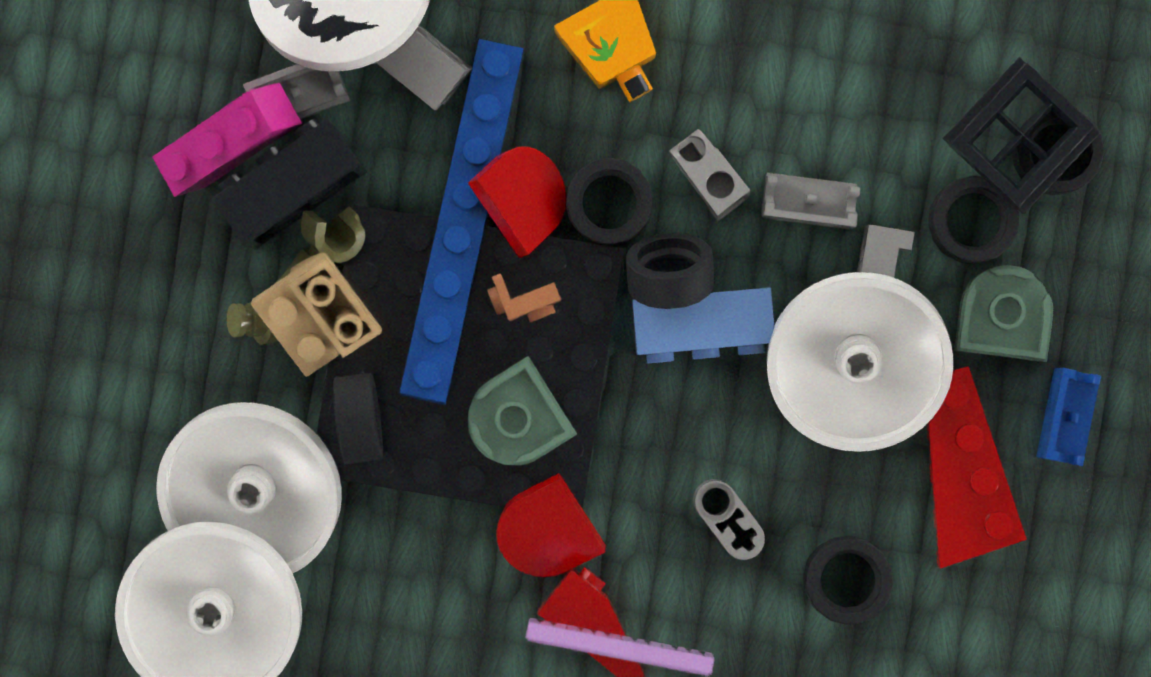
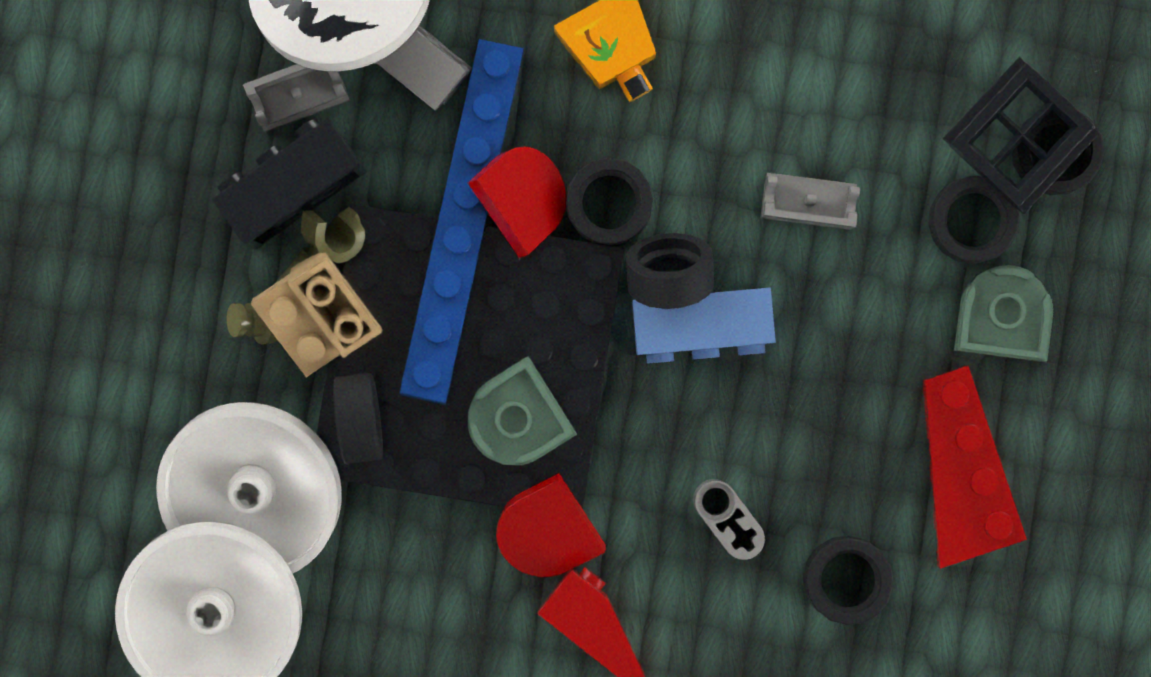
(227, 139): dark pink brick -> none
(534, 304): nougat bracket -> none
(620, 646): lavender tile -> none
(710, 174): light grey leg -> none
(859, 361): white dish -> none
(881, 249): light grey leg -> none
(1068, 416): blue hinge -> none

